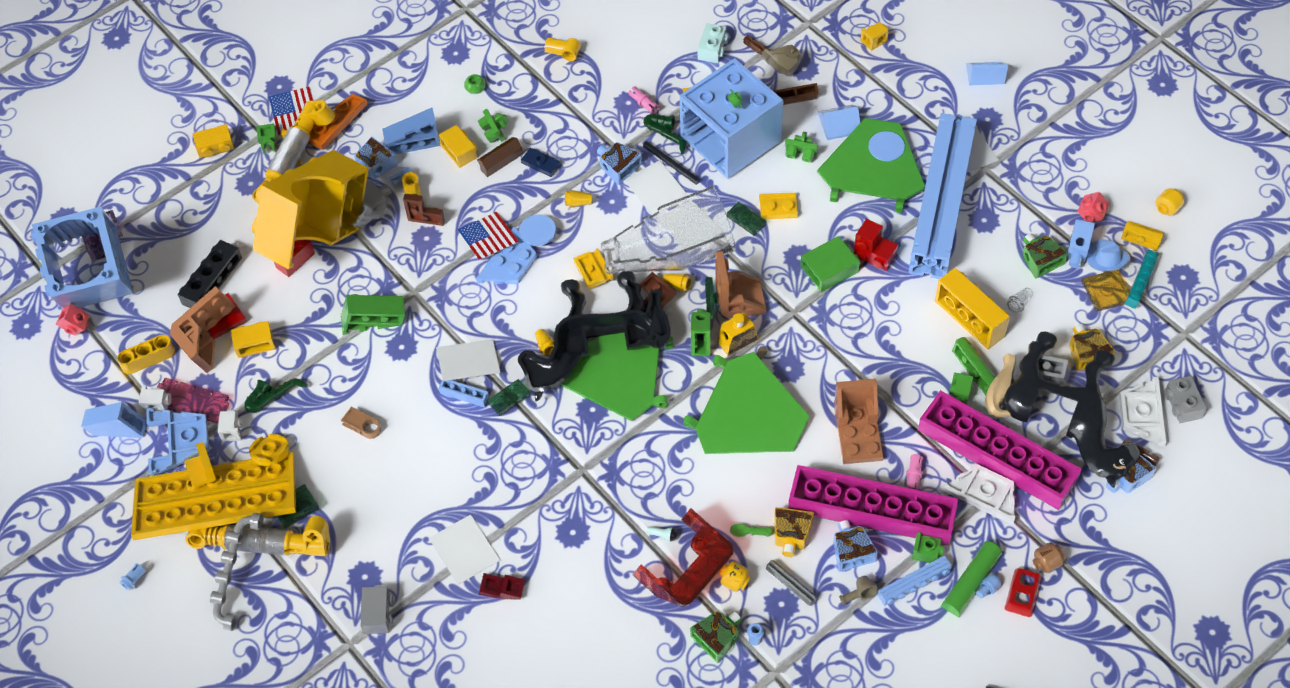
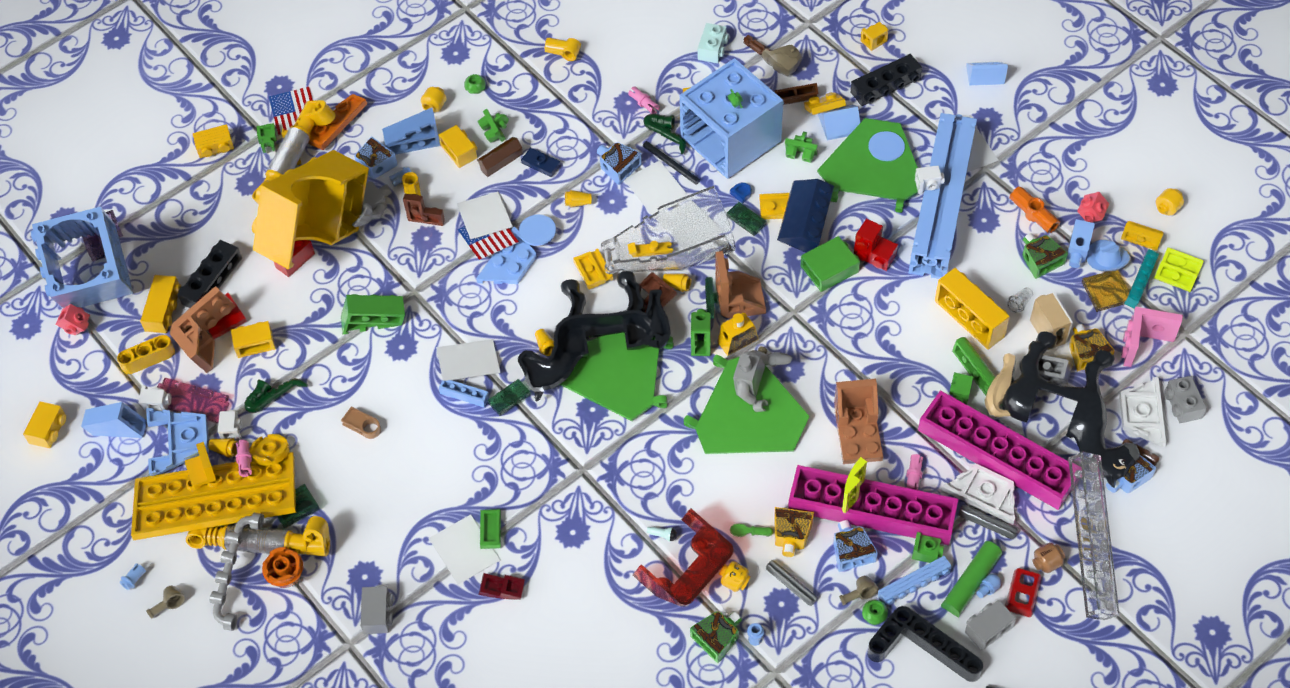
(45, 424): none -> yellow brick
(160, 304): none -> yellow brick
(172, 599): none -> dark tan bar
(224, 446): none -> yellow cone
(243, 458): none -> bright pink pin
(282, 567): none -> orange cone
(433, 98): none -> yellow head
(484, 215): none -> white sticker
(490, 529): none -> bright green tile
(653, 248): none -> yellow piece
(741, 192): none -> blue tile
(750, 372): none -> light grey torso
(805, 214): none -> dark blue slope
(828, 102): none -> yellow plate
(854, 480): none -> neon yellow slope
(872, 617): none -> bright green plate
(886, 80): none -> black brick
(924, 641): none -> black beam
(928, 178): none -> white brick
(987, 522): none -> dark grey axle
(989, 624): none -> light grey brick
(1034, 209): none -> orange piece
(1051, 317): none -> tan piece
(1093, 536): none -> clear brick
(1148, 324): none -> bright pink bracket
(1178, 269): none -> neon yellow slope

